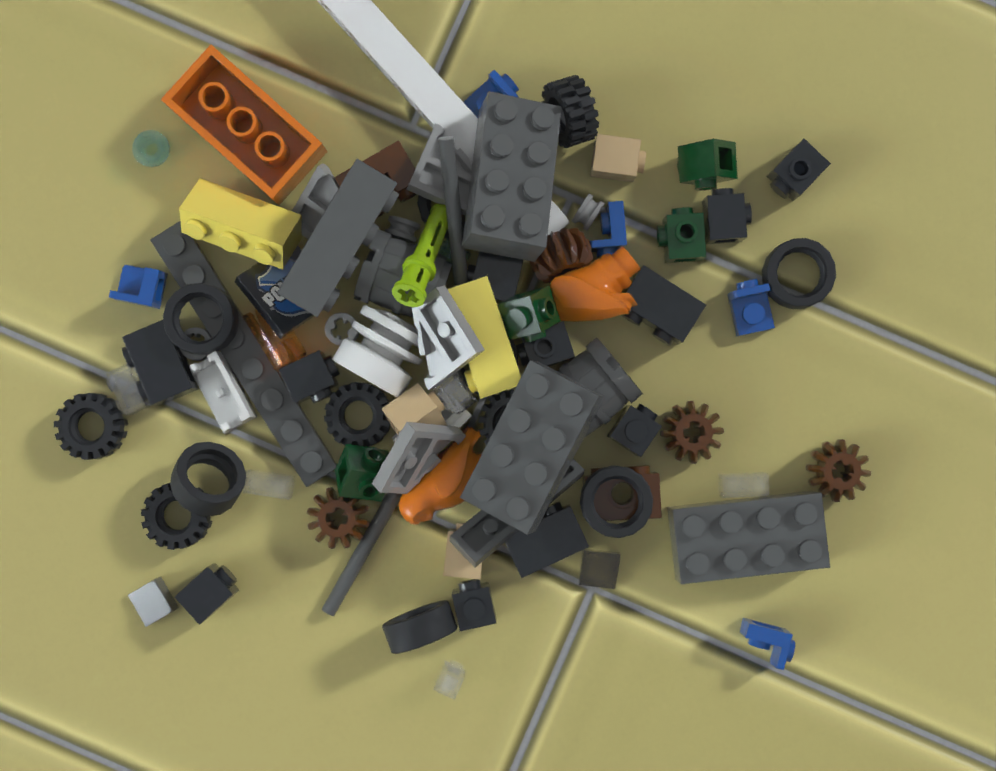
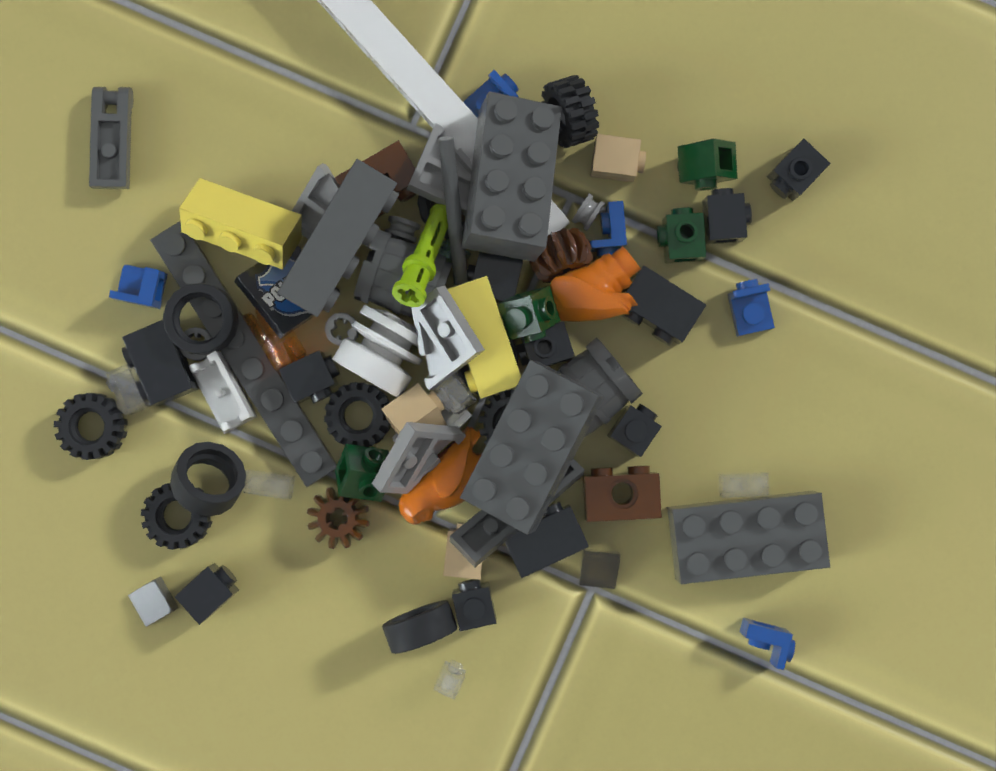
(110, 138): none -> dark grey plate
(141, 143): clear light blue plate -> none
(244, 124): orange brick -> none
(361, 553): dark grey bar -> none
(644, 504): black tyre -> none
(699, 441): reddish brown gear -> none
(819, 254): black tyre -> none
(851, 477): reddish brown gear -> none

